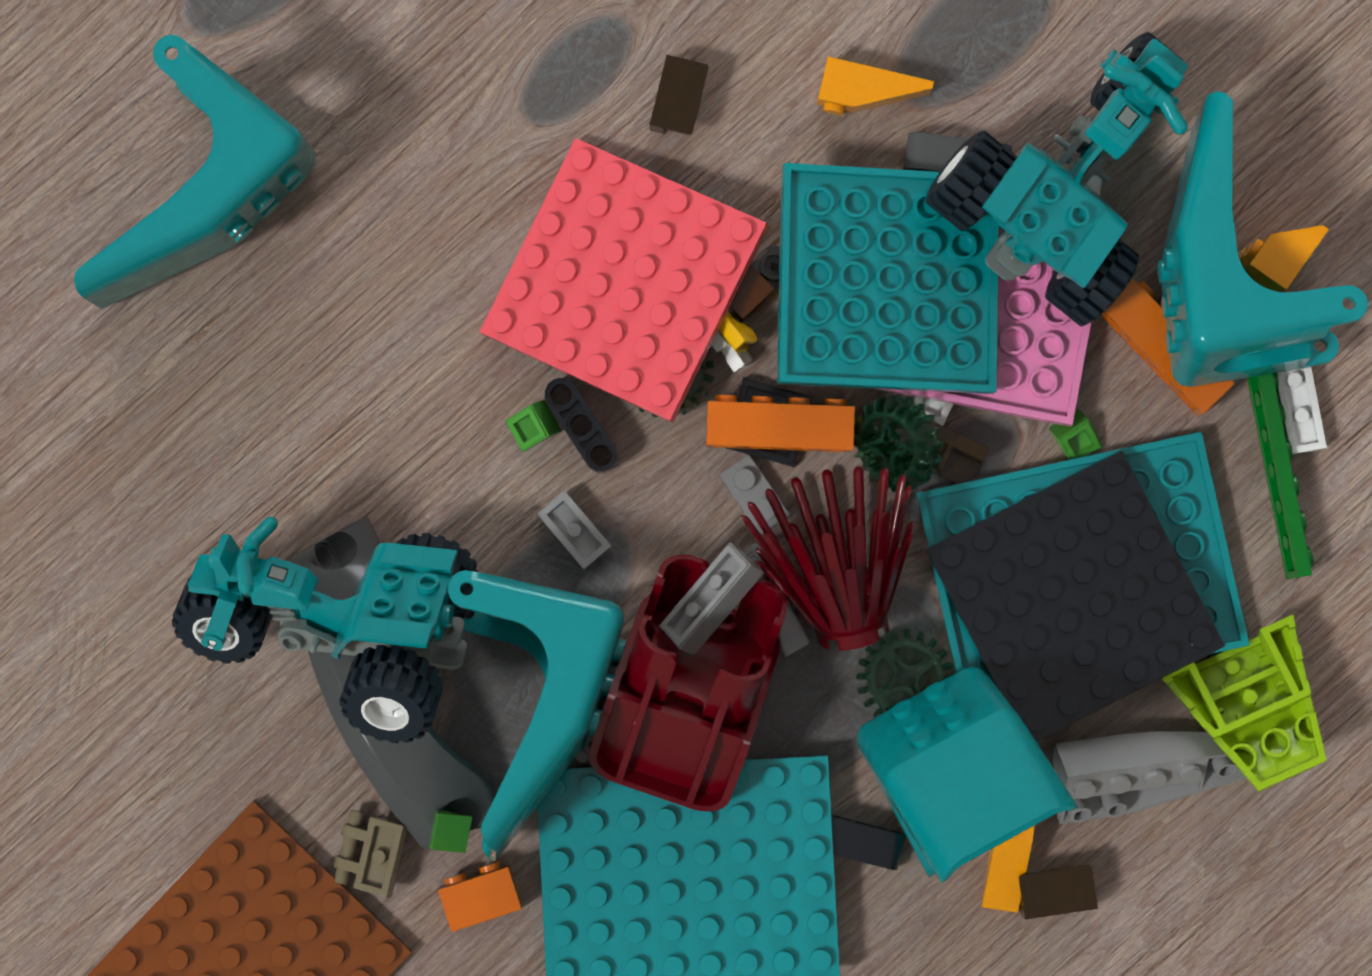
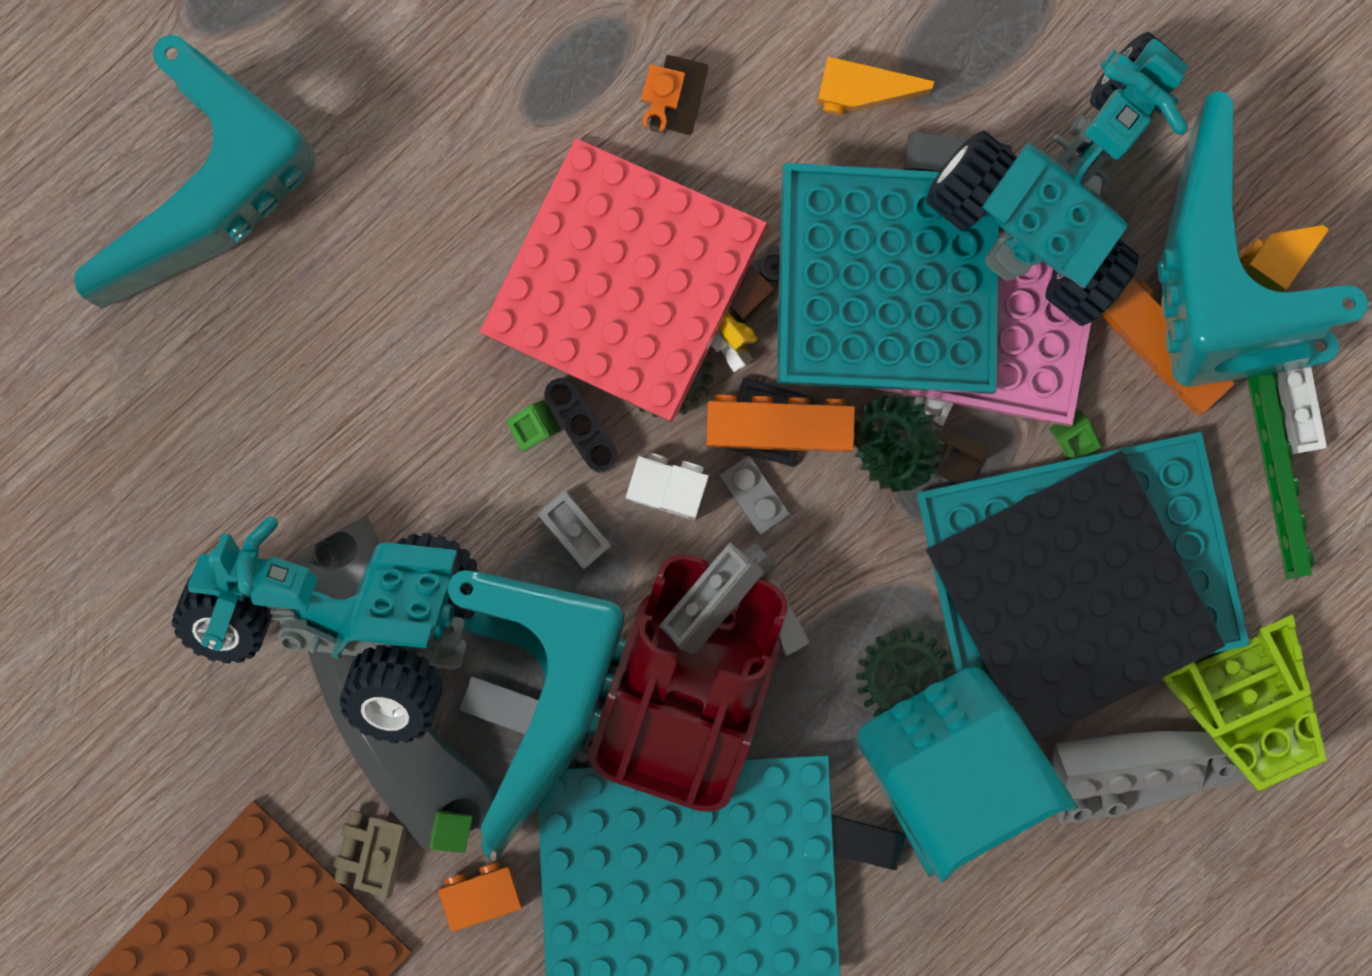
(498, 705): none -> light grey tile
(662, 91): none -> orange plate
(667, 487): none -> white brick
(845, 598): dark red plant -> none
(1002, 872): light orange slope -> none
(1057, 892): dark brown panel -> none

